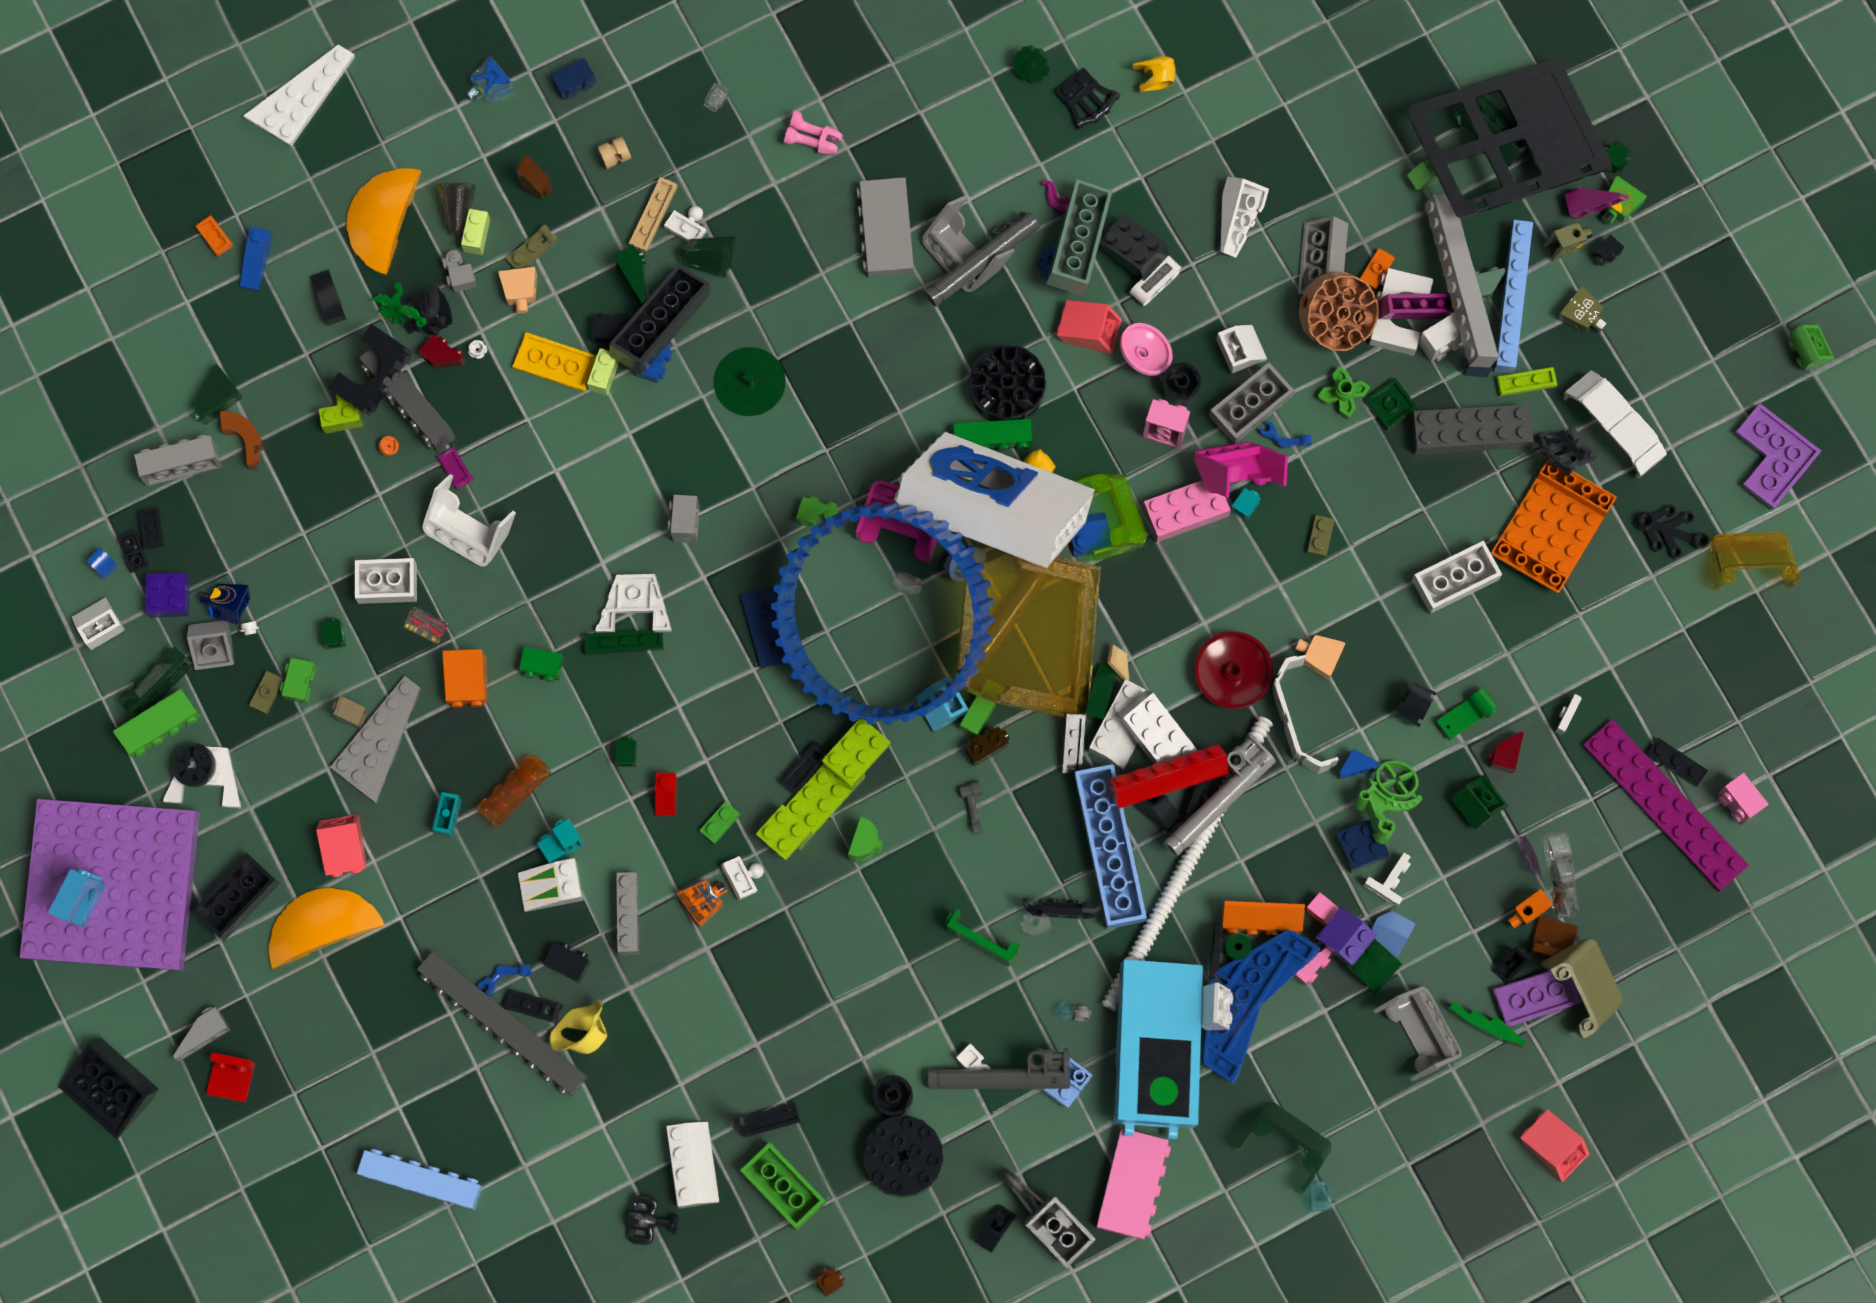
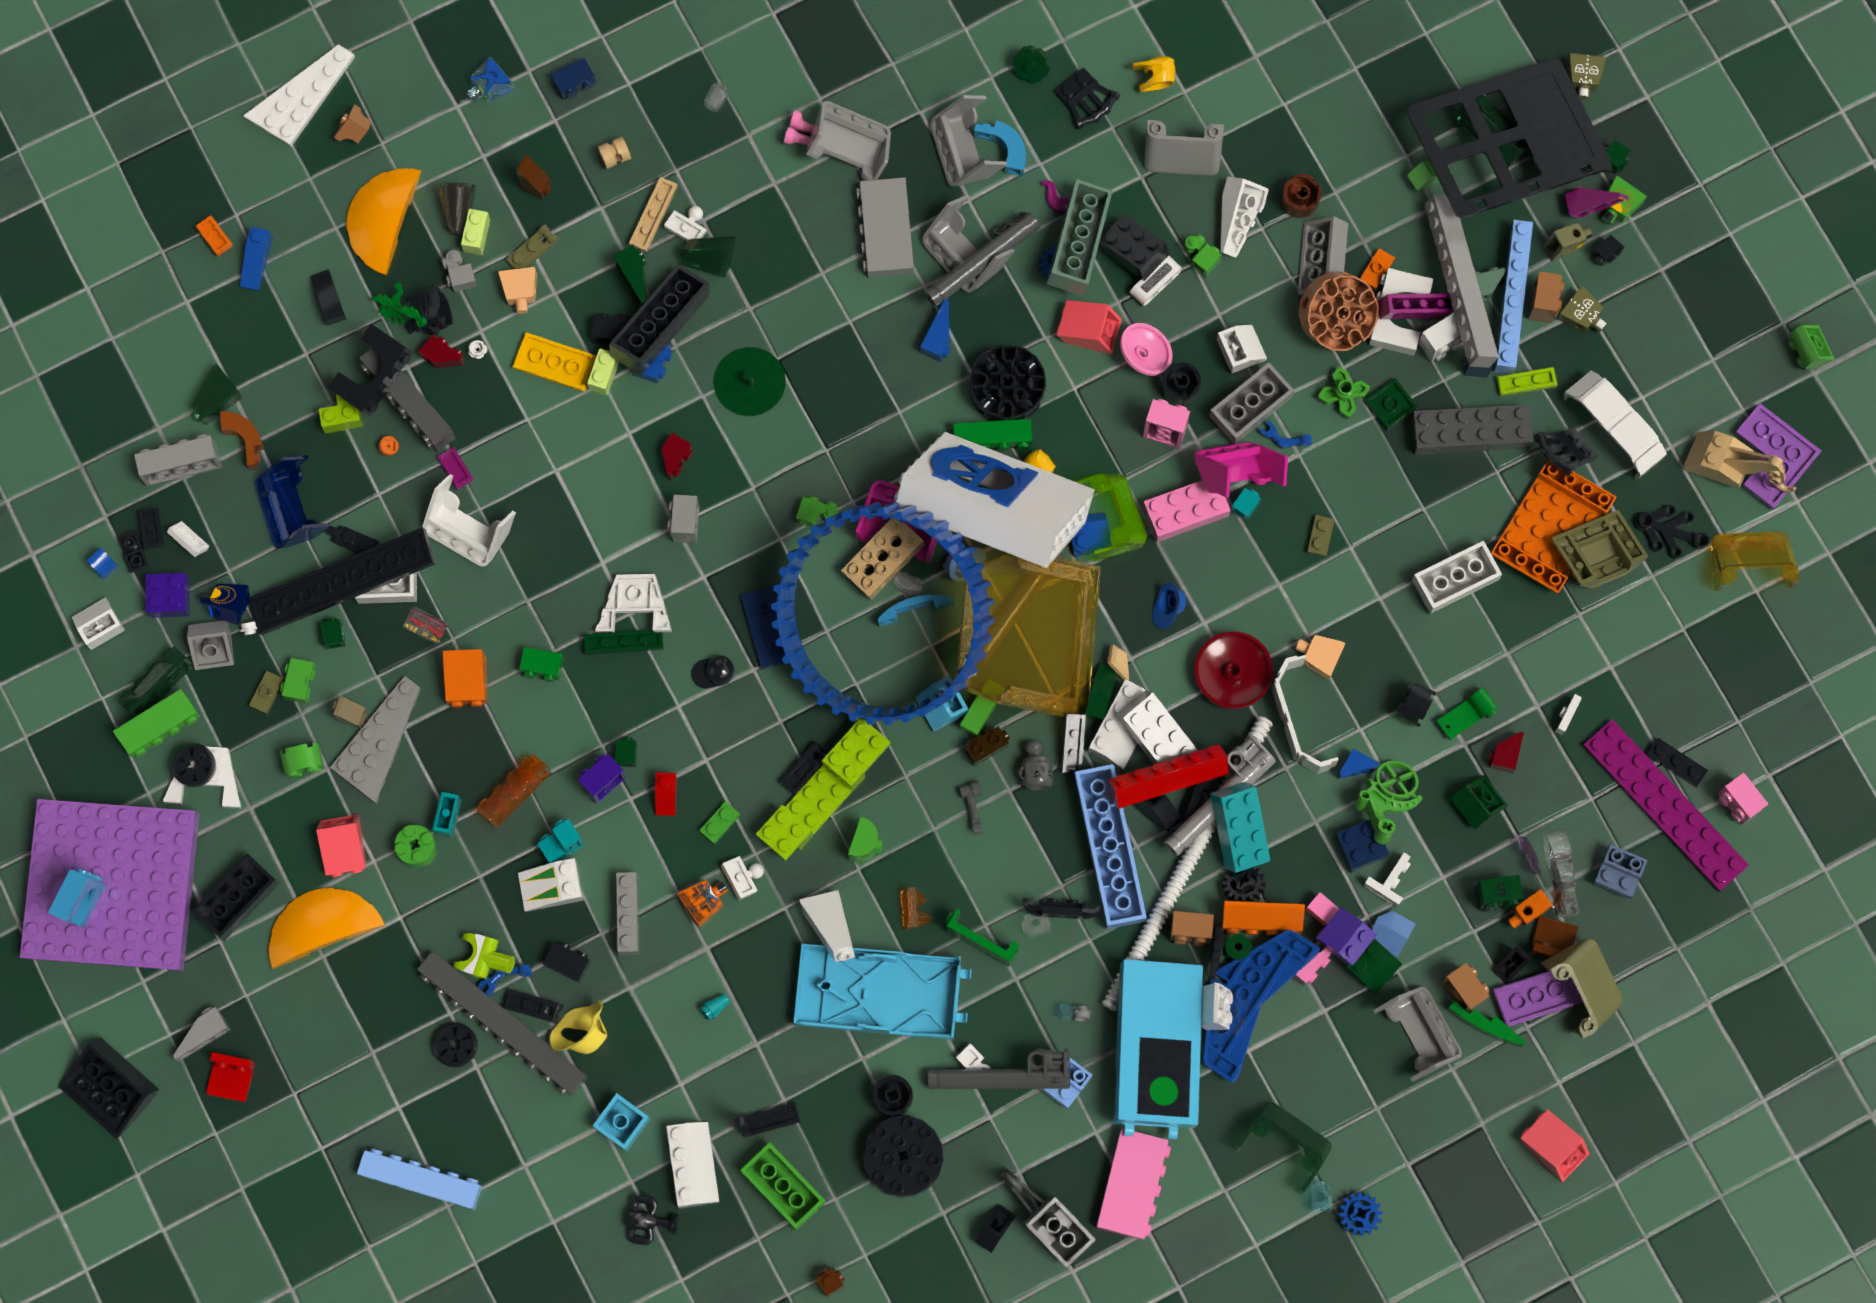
(188, 539): none -> white plate
(283, 505): none -> clear blue windscreen
(301, 759): none -> bright green brick
(342, 581): none -> black plate
(351, 539): none -> black hinge
(353, 125): none -> medium nougat brick
(419, 856): none -> bright green brick
(455, 1032): none -> black wheel
(484, 957): none -> lime connector
(601, 777): none -> dark purple brick
(621, 1122): none -> medium azure brick
(675, 453): none -> dark red slope
(713, 672): none -> black cap
(713, 1007): none -> teal cone
(828, 921): none -> white slope
(851, 139): none -> light grey windscreen
(879, 992): none -> medium azure piece
(883, 570): none -> tan brick
(910, 915): none -> clear orange tile
(937, 338): none -> blue slope
(939, 602): none -> dark azure slope
(957, 145): none -> light grey windscreen
(1009, 140): none -> dark azure arch
(1036, 769): none -> dark grey piece
(1168, 604): none -> blue piece
(1181, 153): none -> light grey windscreen
(1191, 928): none -> medium nougat brick
(1206, 257): none -> bright green brick
(1240, 827): none -> teal brick
(1245, 886): none -> black gear
(1305, 205): none -> copper brick
(1365, 1223): none -> blue gear
(1466, 987): none -> medium nougat brick
(1499, 892): none -> dark green brick
(1546, 297): none -> medium nougat brick
(1585, 73): none -> olive torso
(1600, 550): none -> olive slope
(1620, 871): none -> sand blue brick
(1729, 460): none -> tan slope

